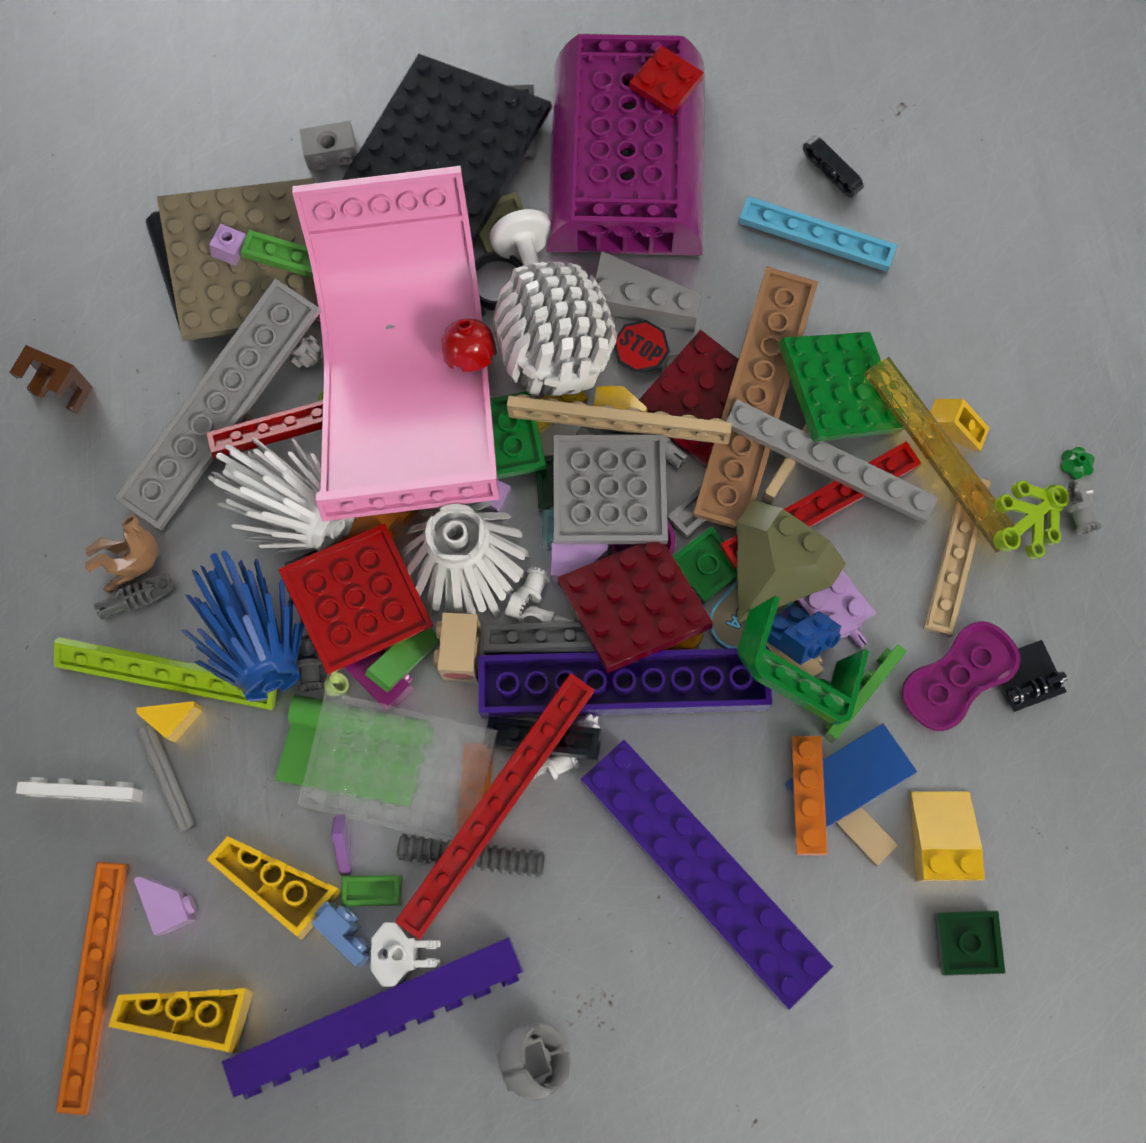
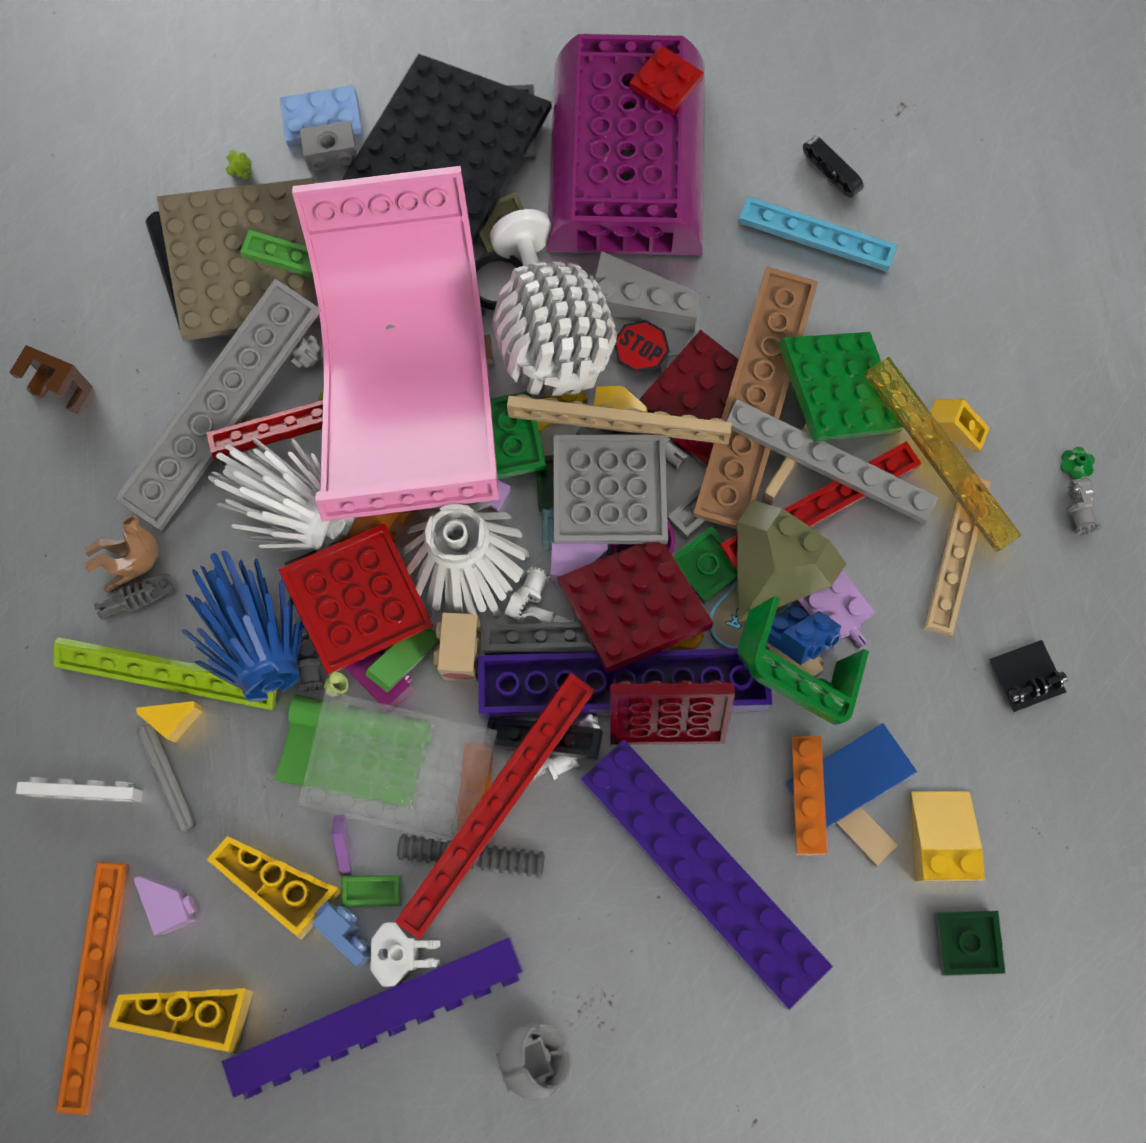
(227, 244): lavender plate -> none
(238, 164): none -> lime plant
(319, 109): none -> light blue plate
(468, 345): red cylinder -> none
(670, 712): none -> dark red plate
(870, 683): bright green plate -> none
(944, 690): magenta plate -> none
(1053, 500): lime plant -> none

